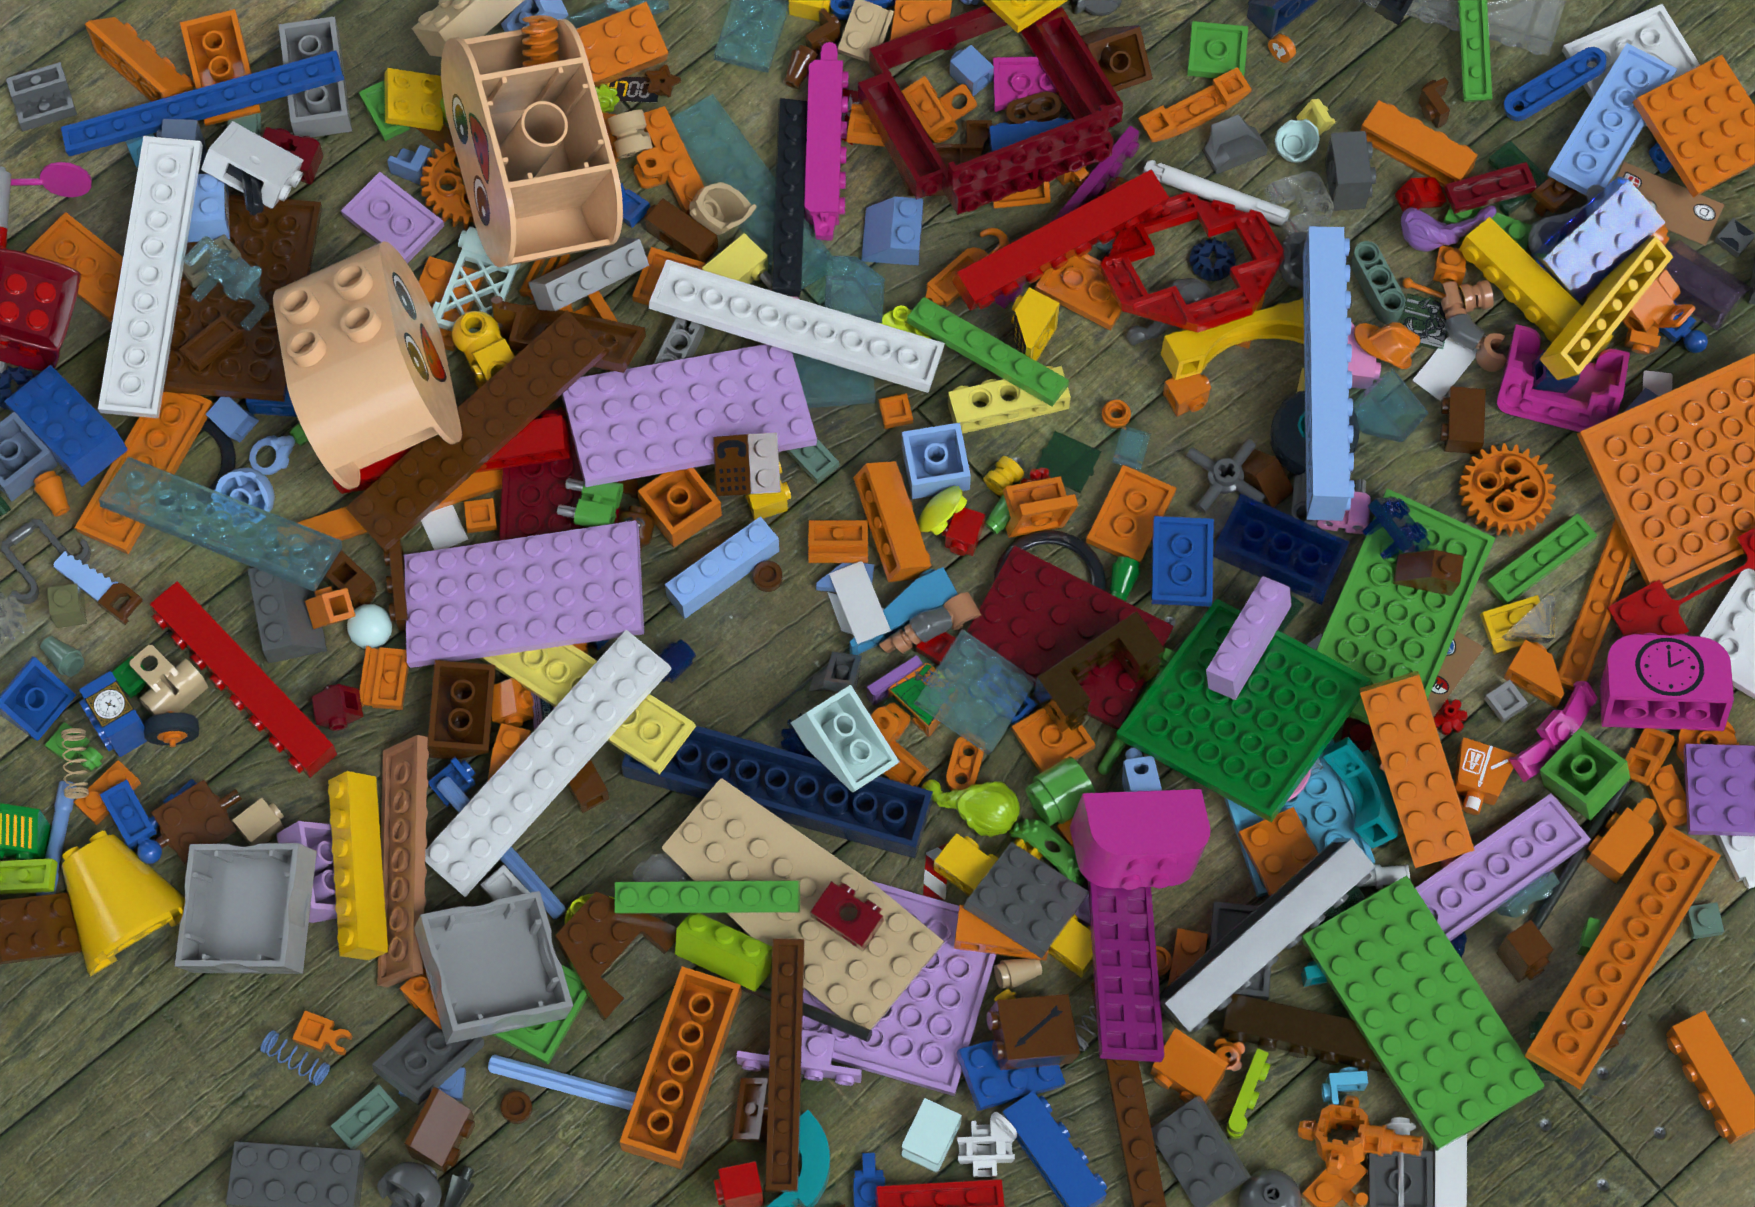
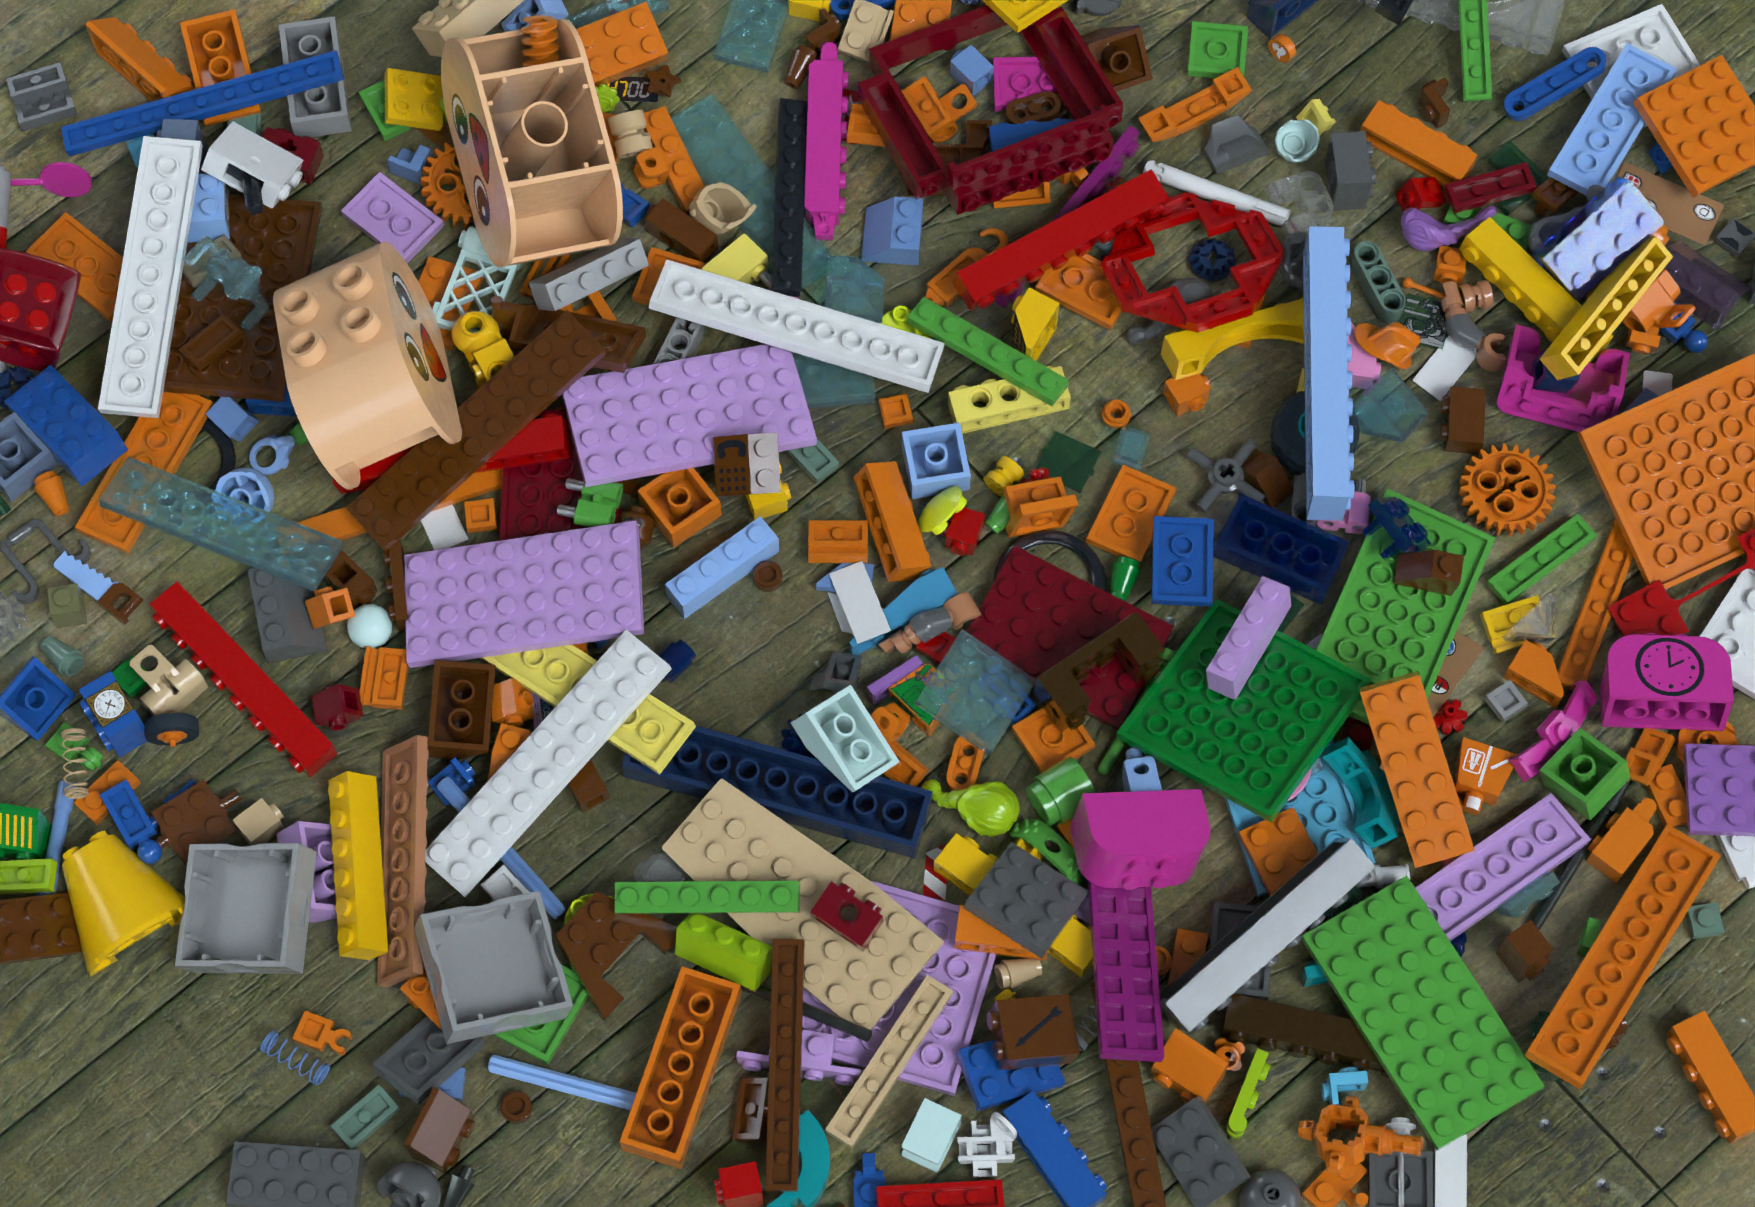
(889, 1061): none -> tan plate

